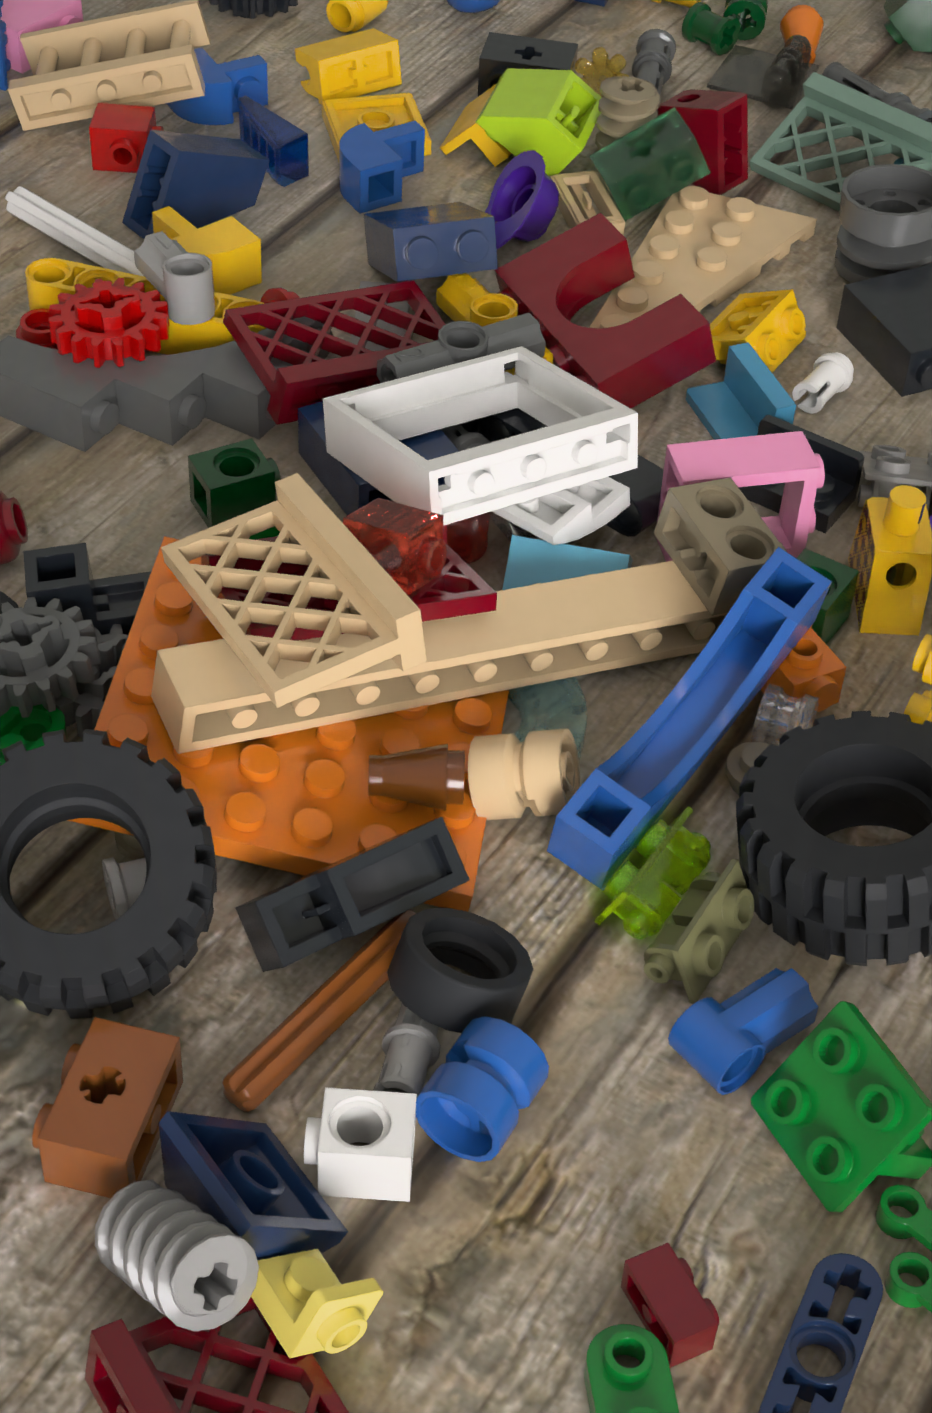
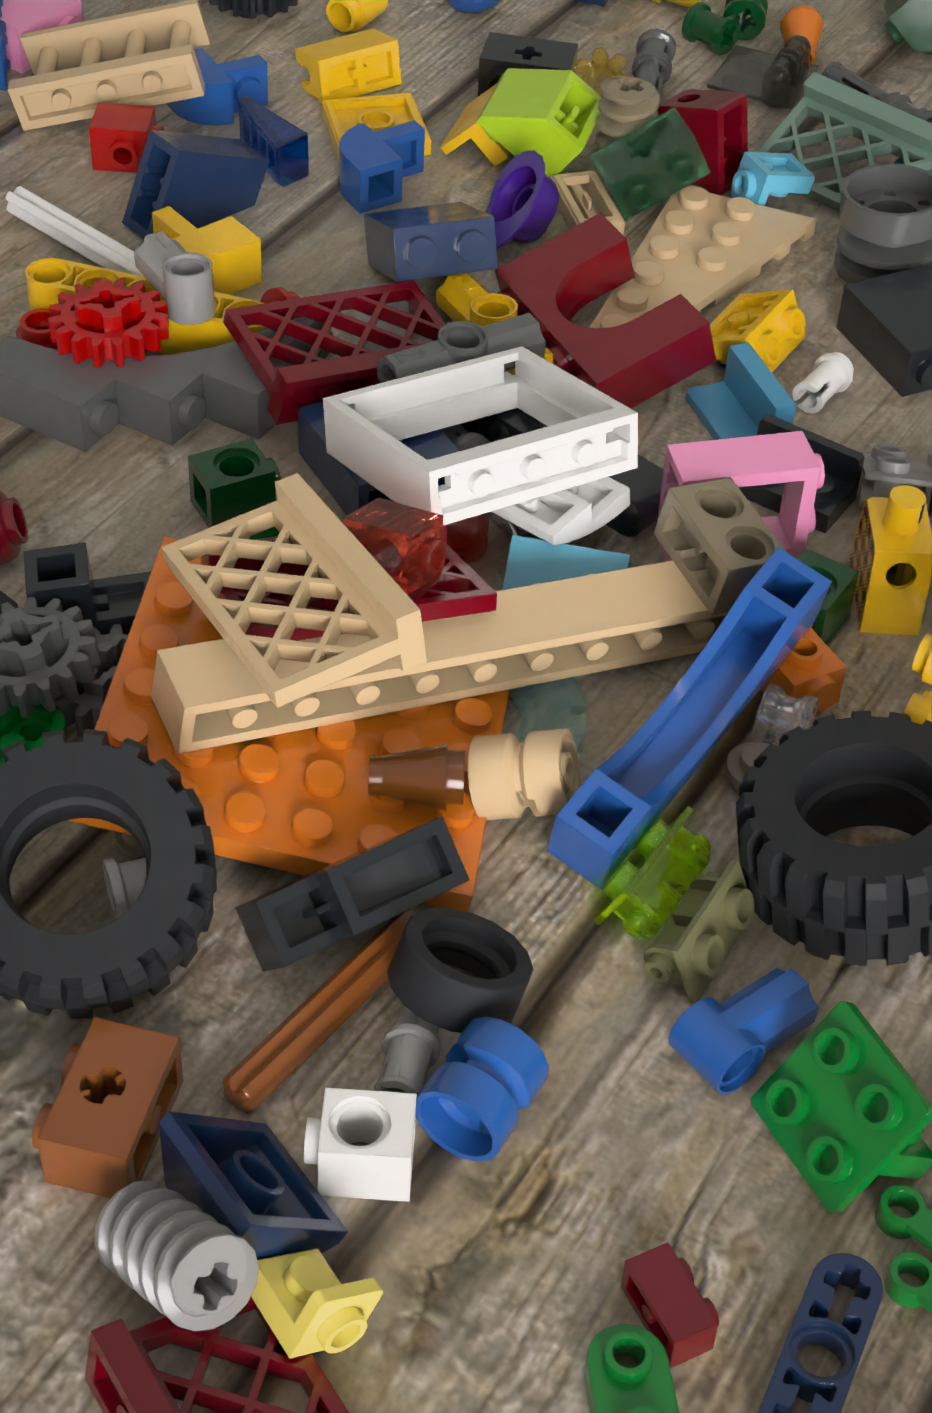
(770, 174): none -> medium azure bracket

